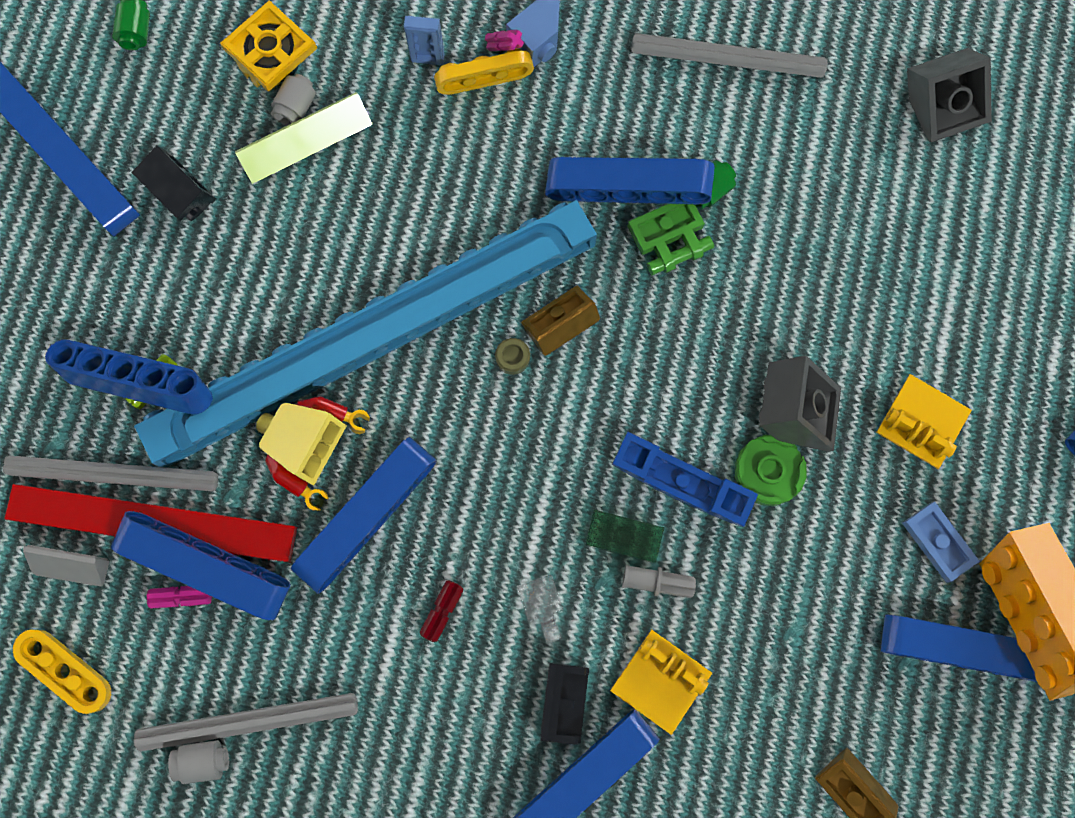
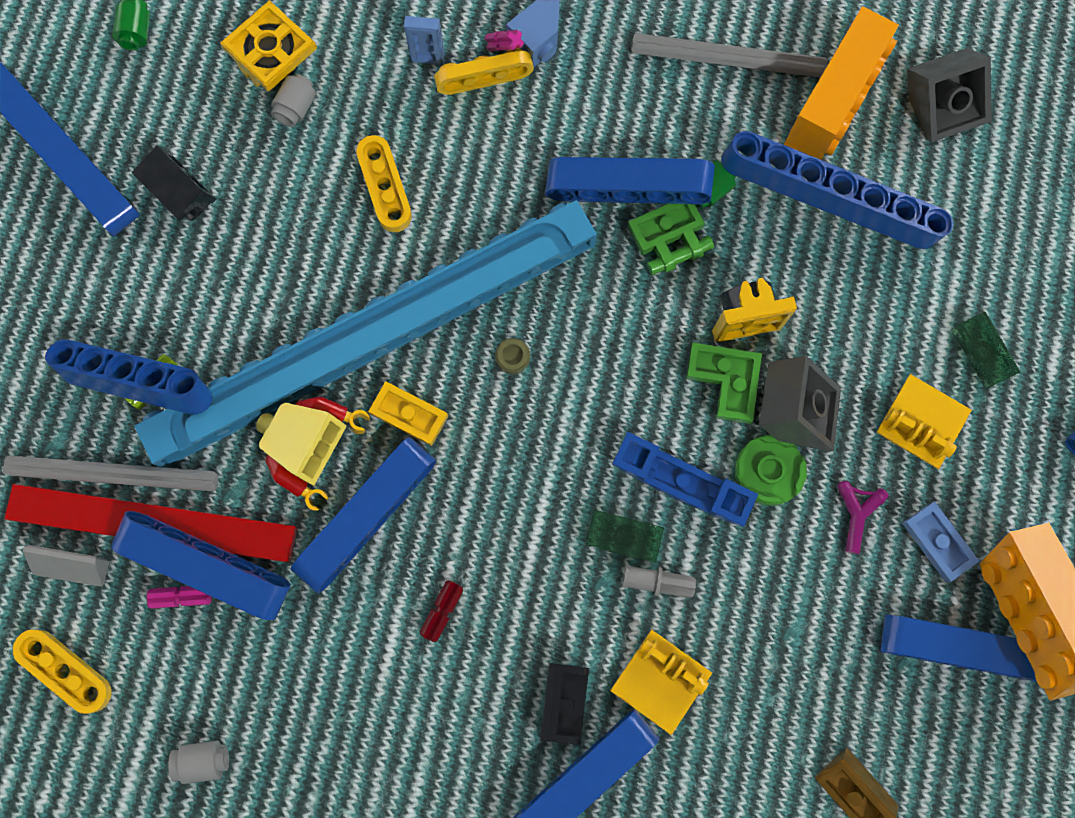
(245, 722): light grey axle -> none
(303, 137): yellowish green tile -> none
(379, 172): none -> yellow plate
(408, 413): none -> yellow plate
(541, 602): clear plate -> none
(561, 320): pearl gold slope -> none
(735, 373): none -> bright green plate
(751, 311): none -> yellow piece
(843, 85): none -> light orange brick
(859, 512): none -> magenta piece
(888, 209): none -> blue beam
(985, 350): none -> clear green plate

